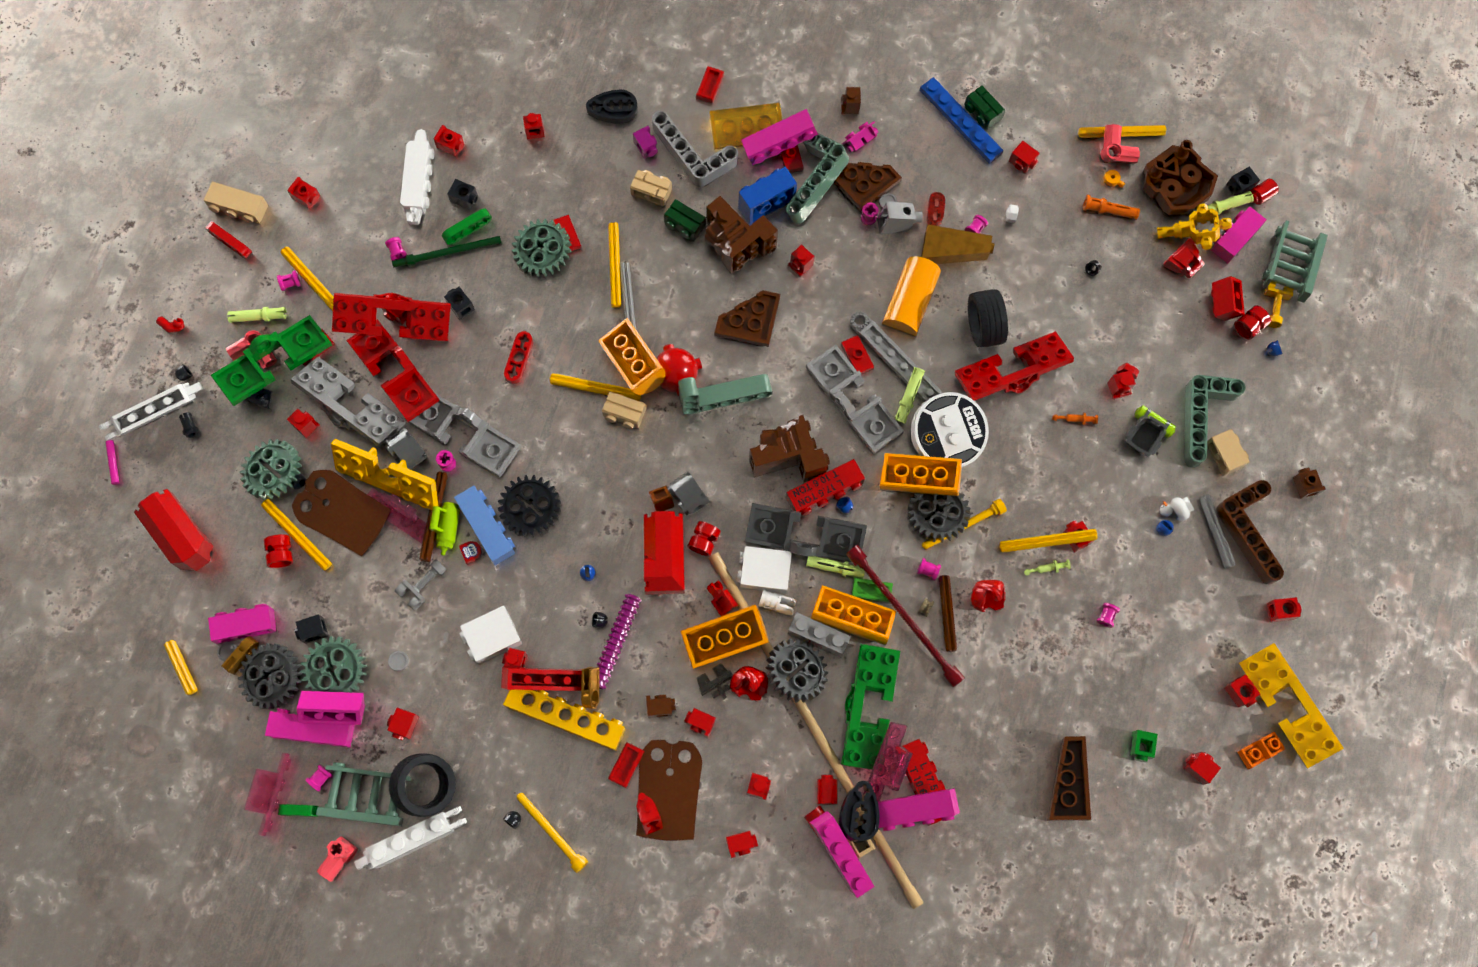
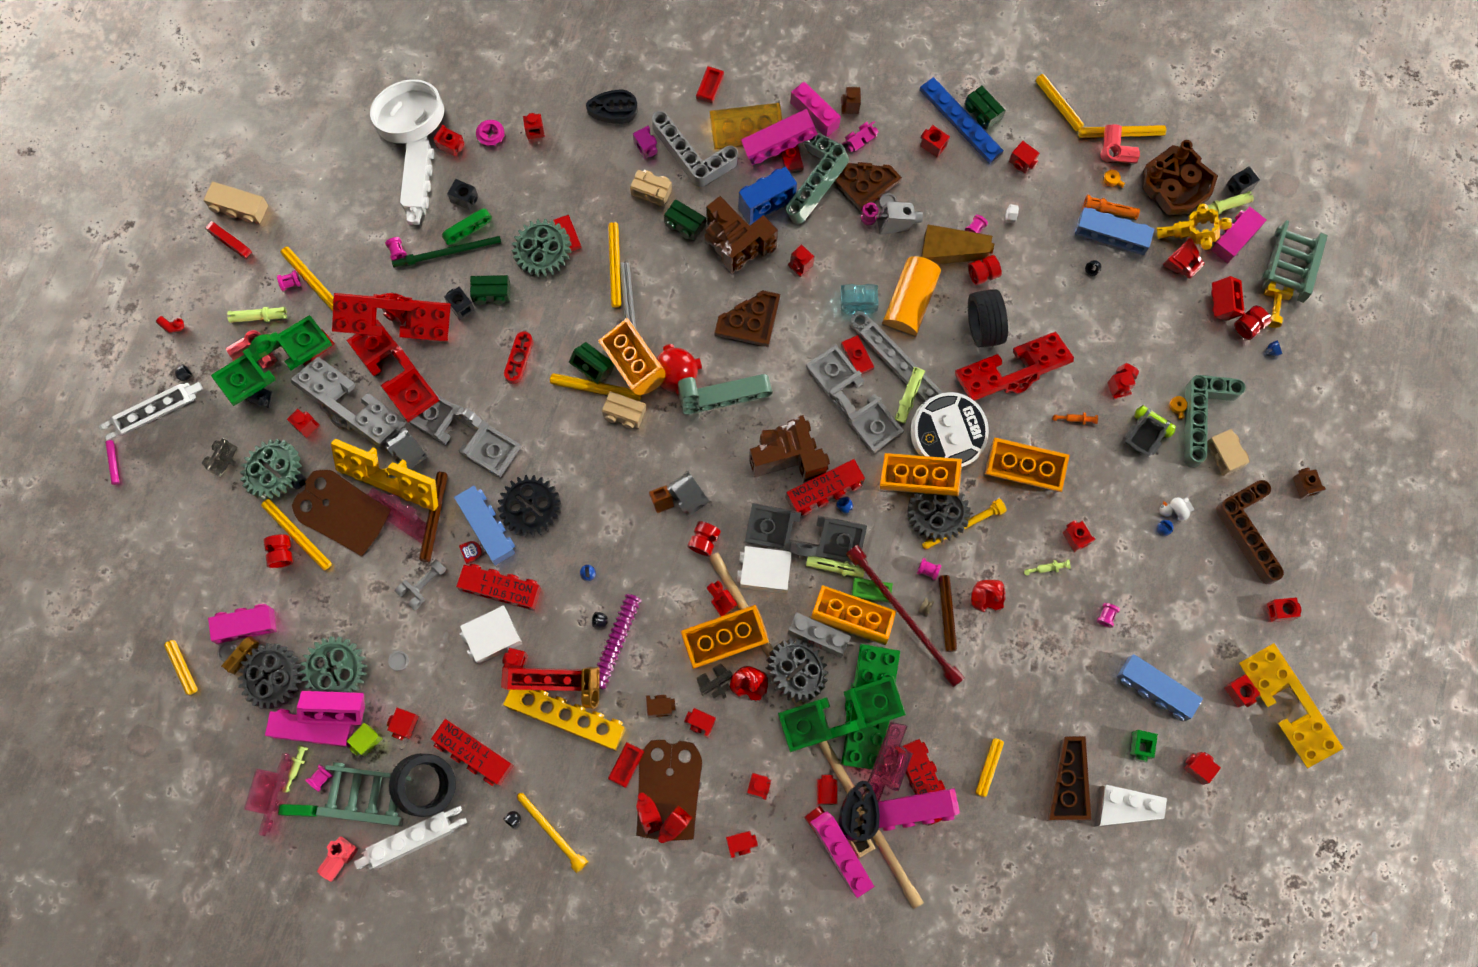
(174, 531): red brick -> none
(188, 425): black pin -> none
(221, 457): none -> clear smoke hips
(295, 766): none -> yellowish green piece
(303, 193): red brick -> none
(311, 629): black brick -> none
(364, 740): none -> lime brick
(407, 111): none -> white piece
(442, 457): dark pink bush -> none
(445, 522): lime piece -> none
(472, 752): none -> red brick
(485, 127): none -> dark pink gear
(490, 289): none -> dark green brick
(498, 587): none -> red brick
(591, 363): none -> dark green brick
(664, 553): red brick -> none
(674, 825): none -> red piece
(777, 602): white hinge -> none
(823, 115): none -> dark pink brick
(859, 298): none -> clear light blue brick
(873, 705): none -> green plate
(932, 147): none -> red brick
(932, 208): clear red beam -> none
(982, 271): none -> red wheel
(989, 767): none -> yellow axle
(1027, 464): none -> light orange brick
(1048, 540): yellow axle -> none
(1059, 102): none -> yellow axle
(1114, 231): none -> medium blue brick
(1127, 806): none -> white wedge
(1160, 688): none -> medium blue brick
(1178, 409): none -> light orange piece
(1217, 531): light grey axle -> none
(1261, 750): orange slope -> none
(1264, 191): red brick -> none

